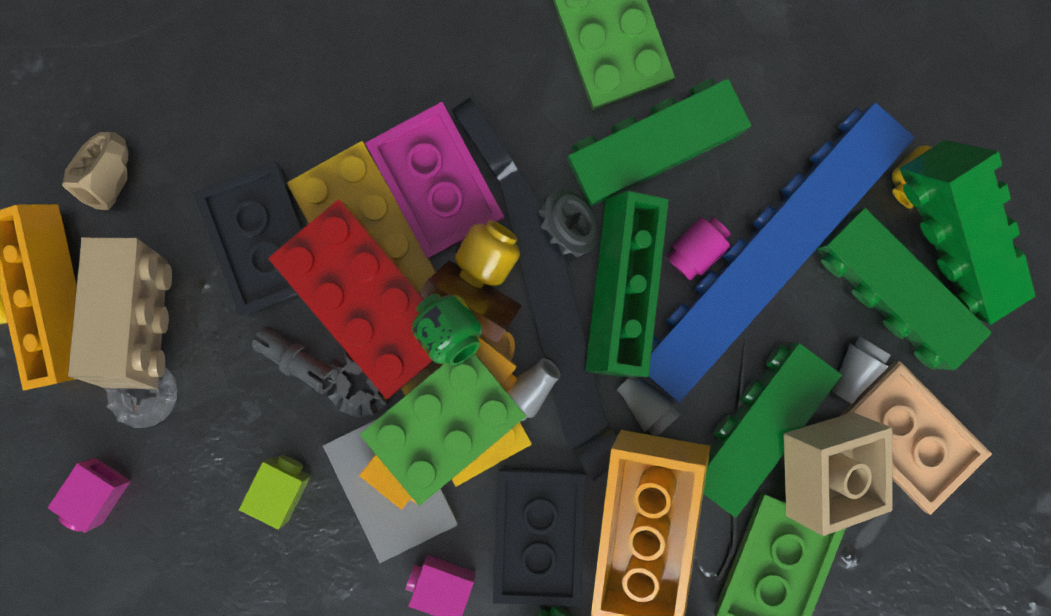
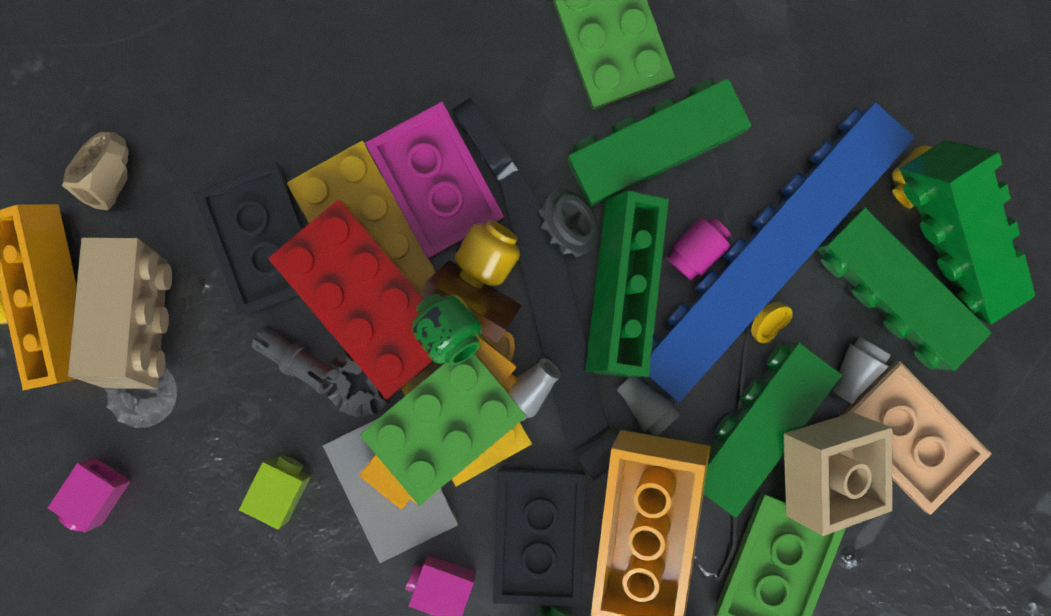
(770, 321): none -> yellow piece

